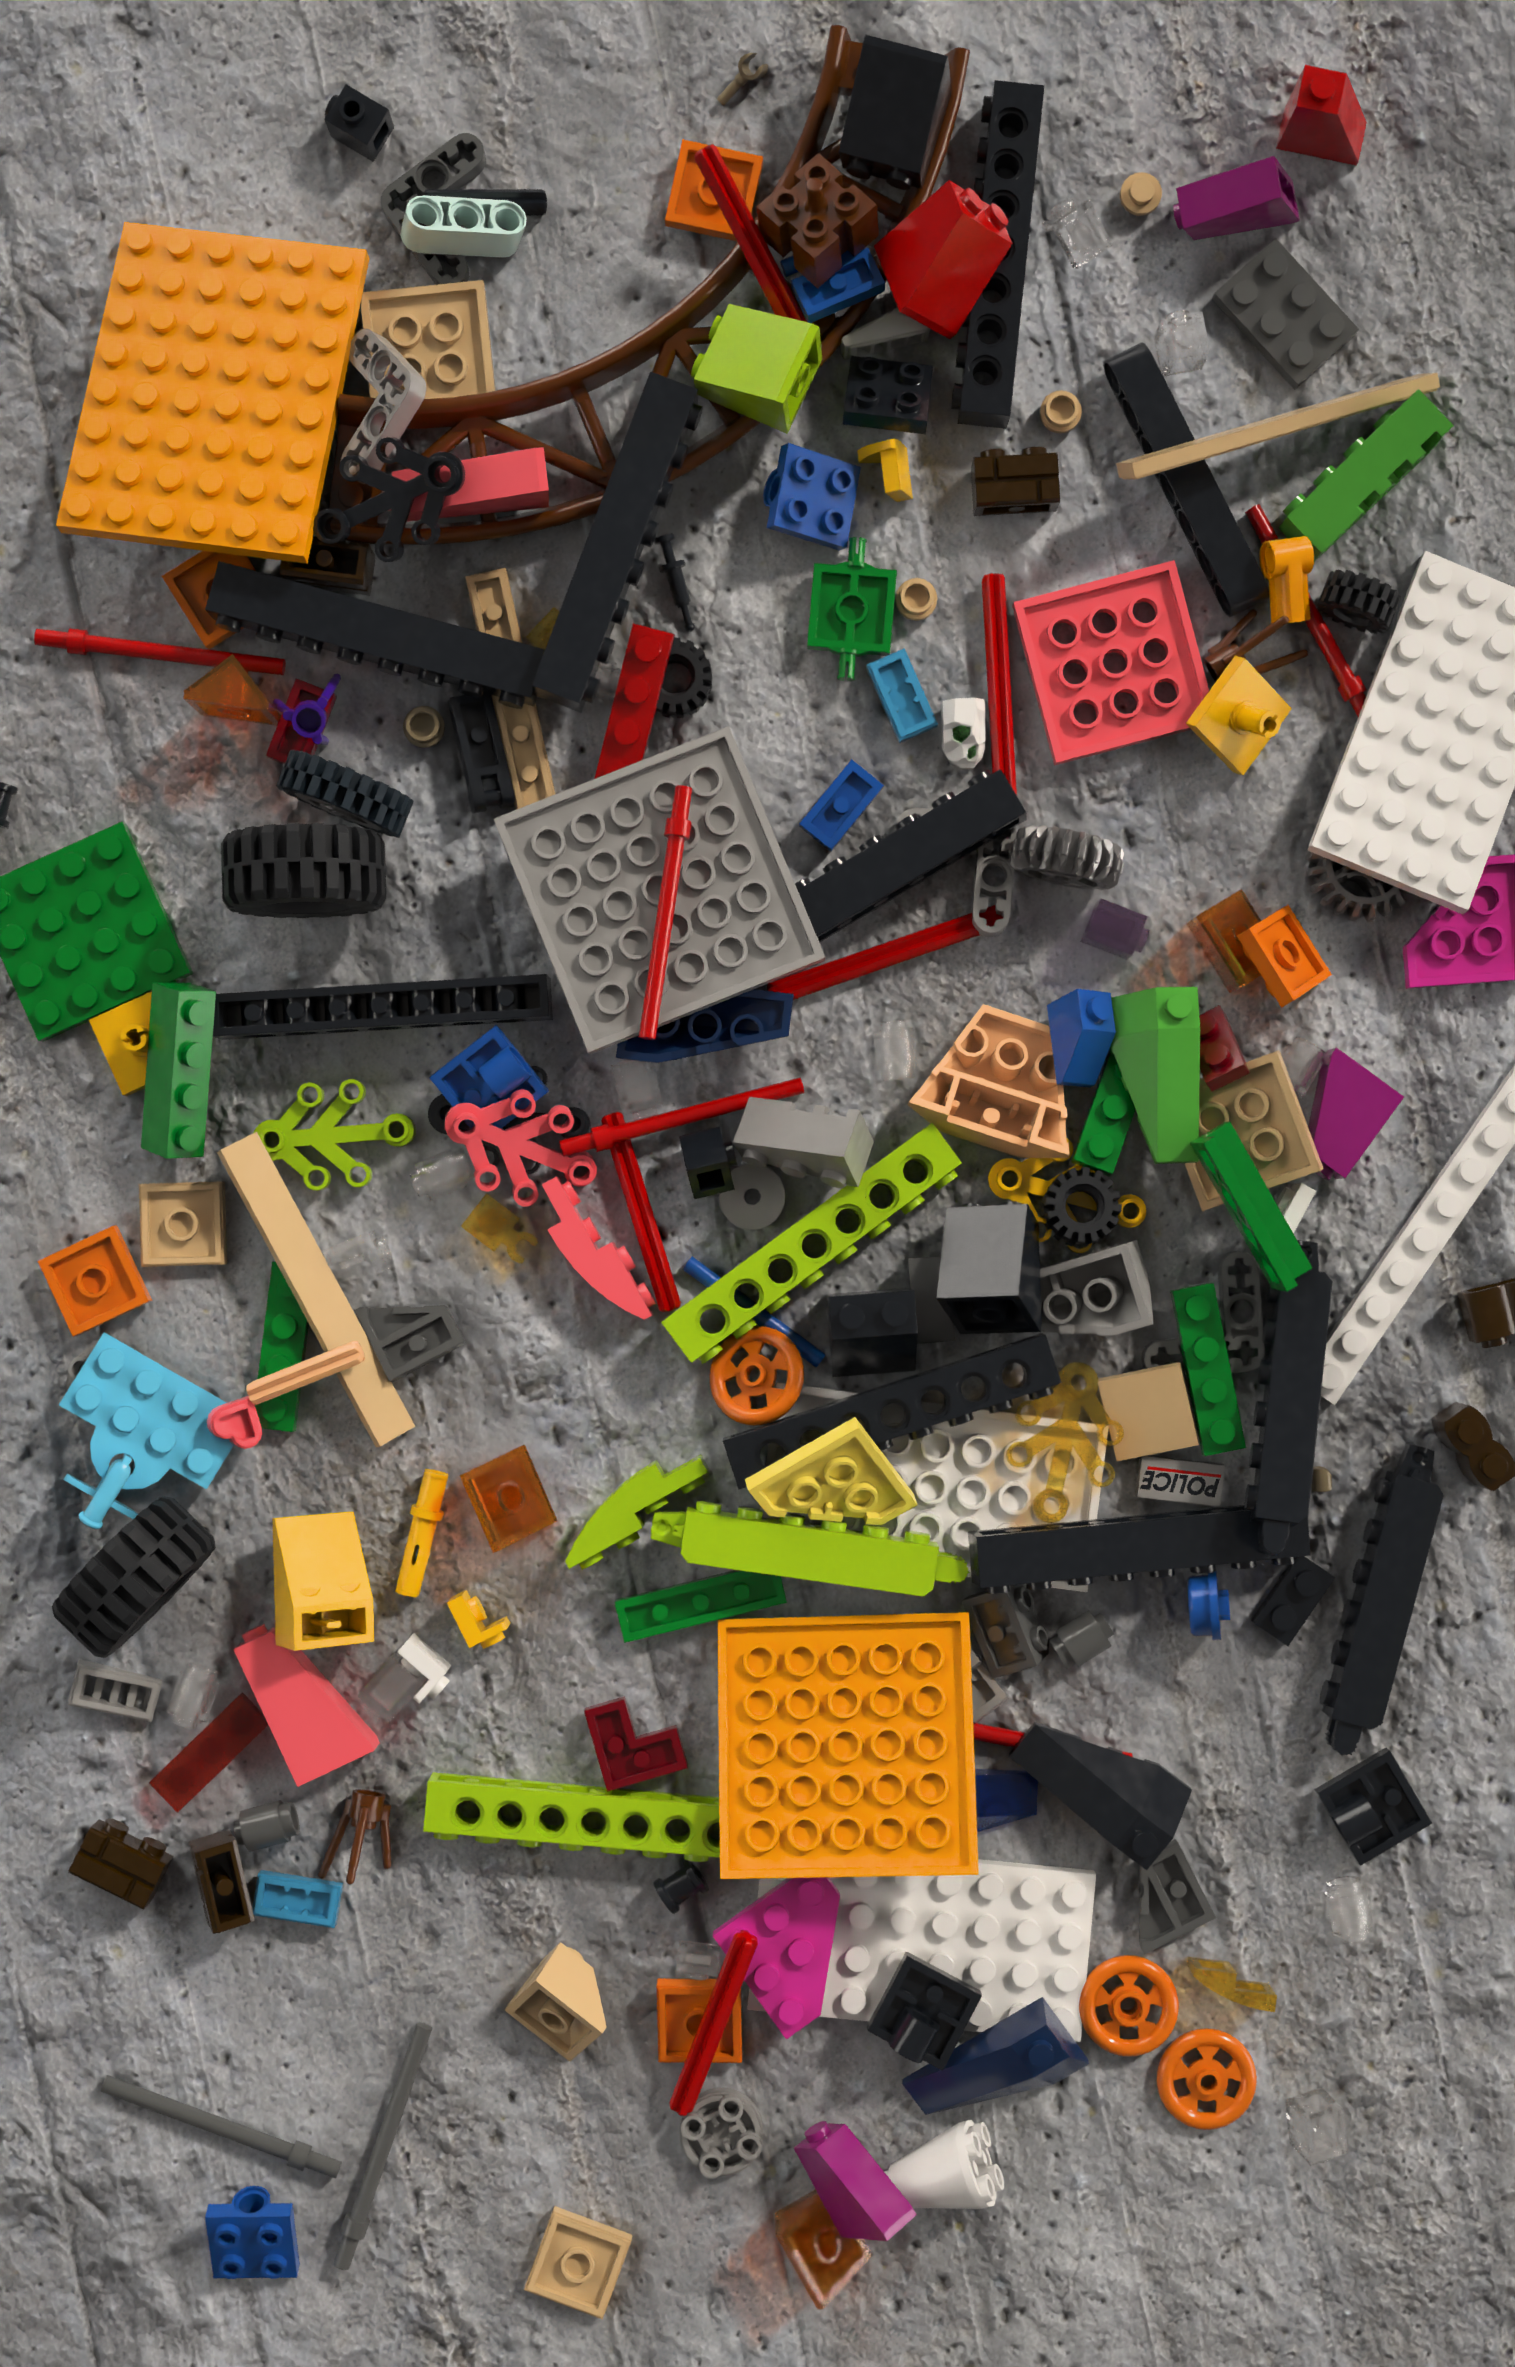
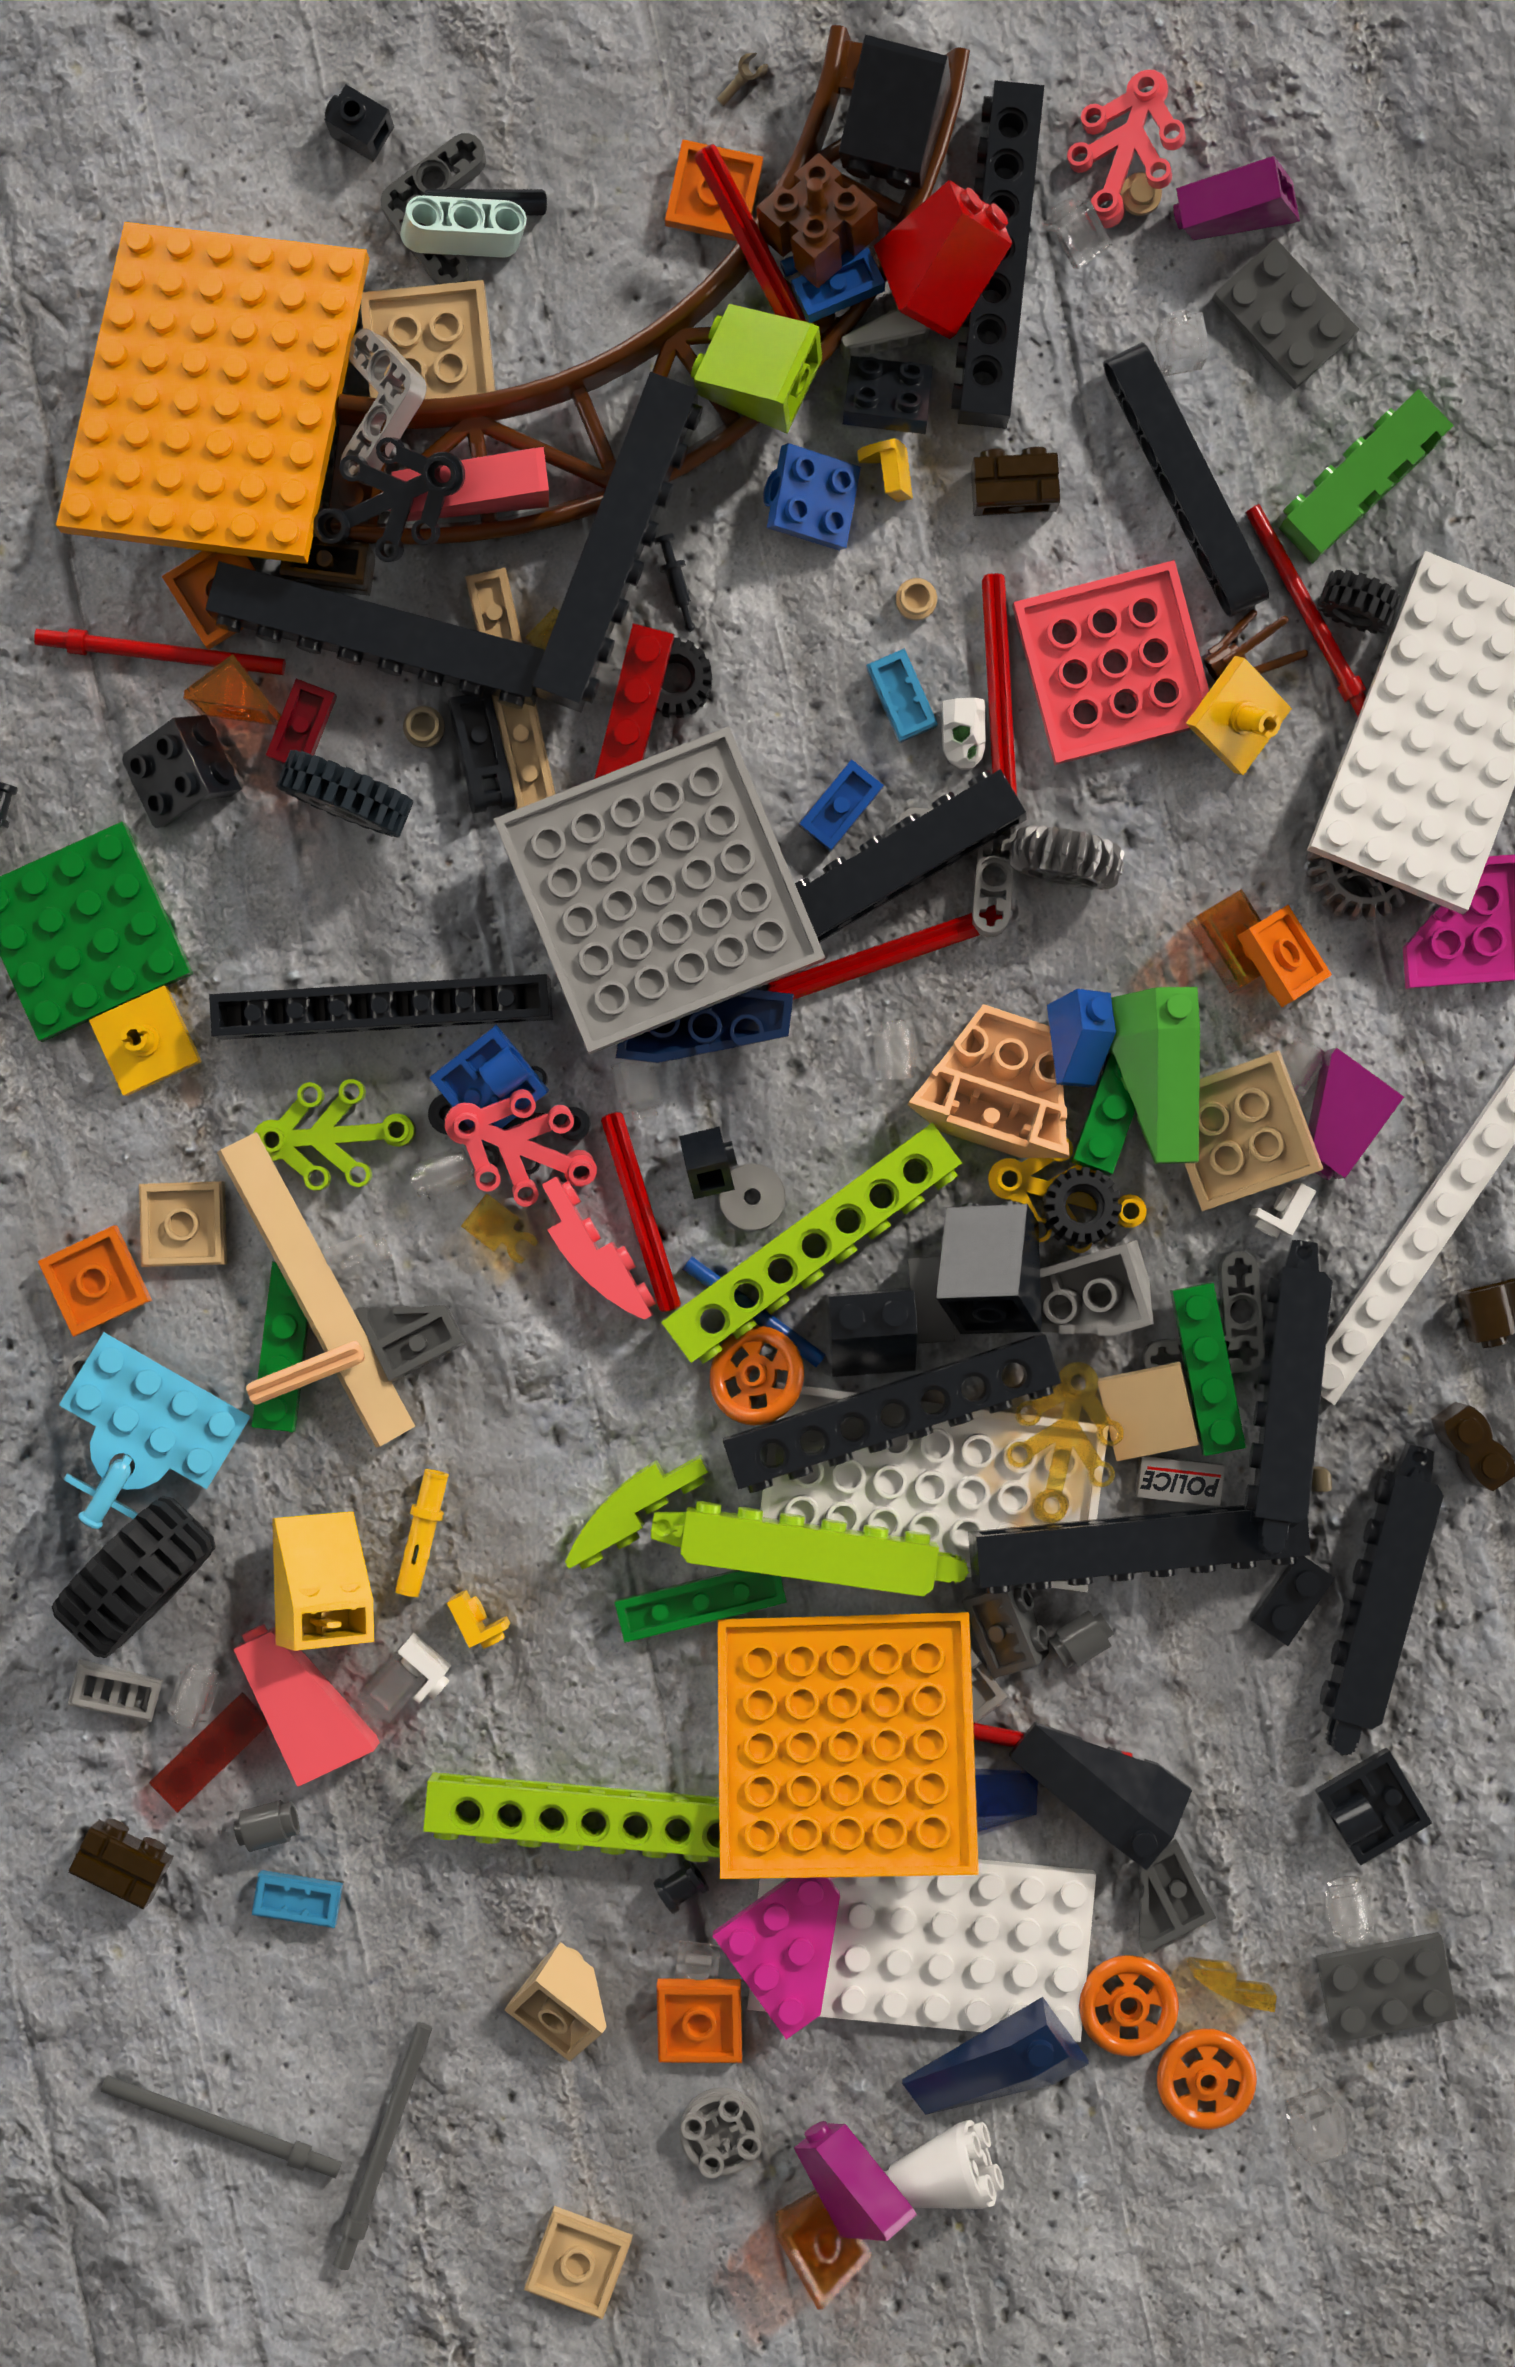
(178, 1070): green brick -> none
(179, 769): none -> black bracket
(221, 1881): dark brown brick -> none
(236, 1422): coral tile -> none
(252, 2237): blue plate -> none
(303, 870): black tyre -> none
(310, 716): dark purple plant -> none
(366, 1810): reddish brown plant -> none
(508, 1498): clear orange slope -> none
(603, 1138): red bar -> none
(629, 1757): dark red plate -> none
(677, 831): red bar -> none
(713, 2022): red axle -> none
(804, 1141): light grey wedge -> none
(833, 1480): light yellow plate -> none
(851, 609): green plate -> none
(923, 2012): black plate -> none
(1060, 411): tan plate -> none
(1115, 929): clear purple brick -> none
(1127, 140): none -> coral plant
(1207, 1605): blue piece -> none
(1219, 1051): dark red plate -> none
(1251, 1206): green fence -> none
(1276, 426): tan tile -> none
(1286, 567): light orange piece -> none
(1323, 117): red slope -> none
(1386, 1987): none -> dark grey plate

